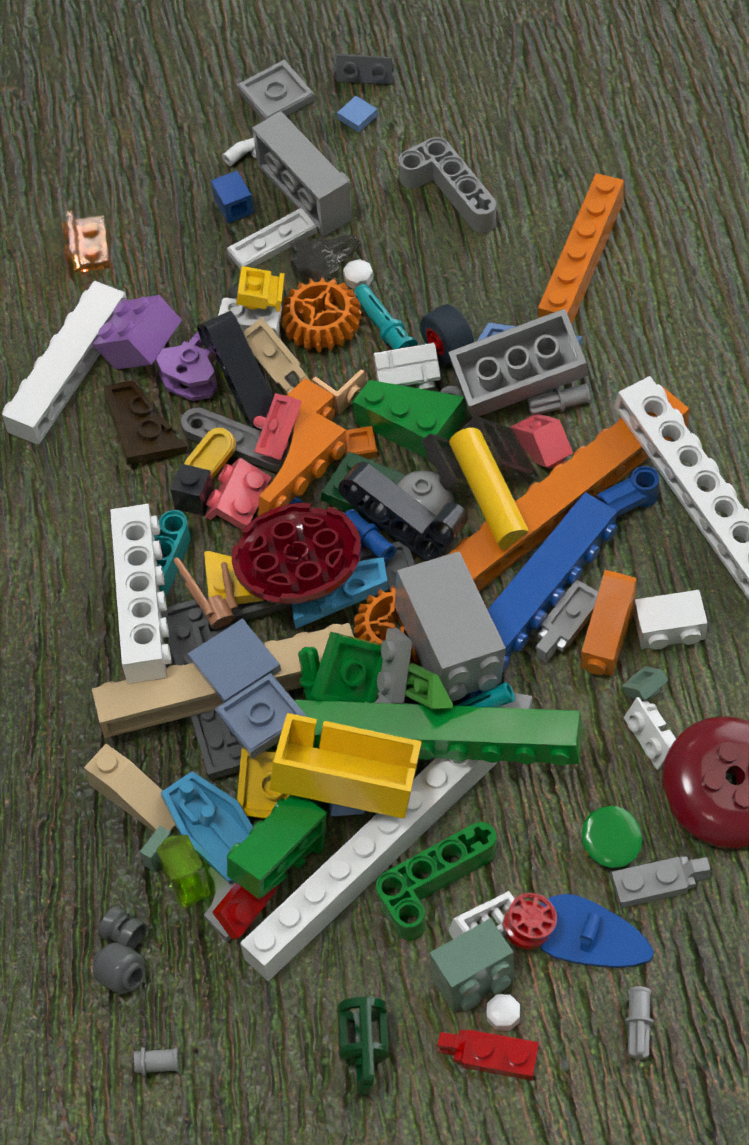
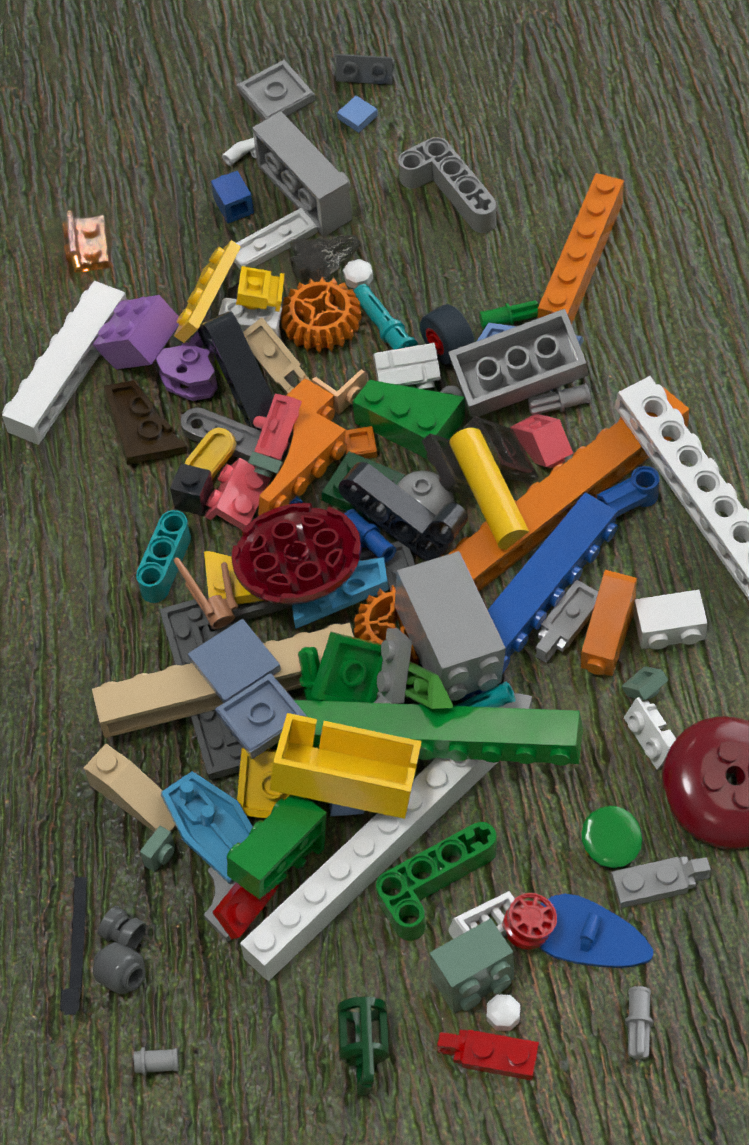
(71, 996): none -> black piece
(138, 594): white brick -> none
(183, 870): clear neon green brick -> none
(206, 290): none -> yellow wing
(264, 464): none -> sand green plate
(508, 314): none -> green axle

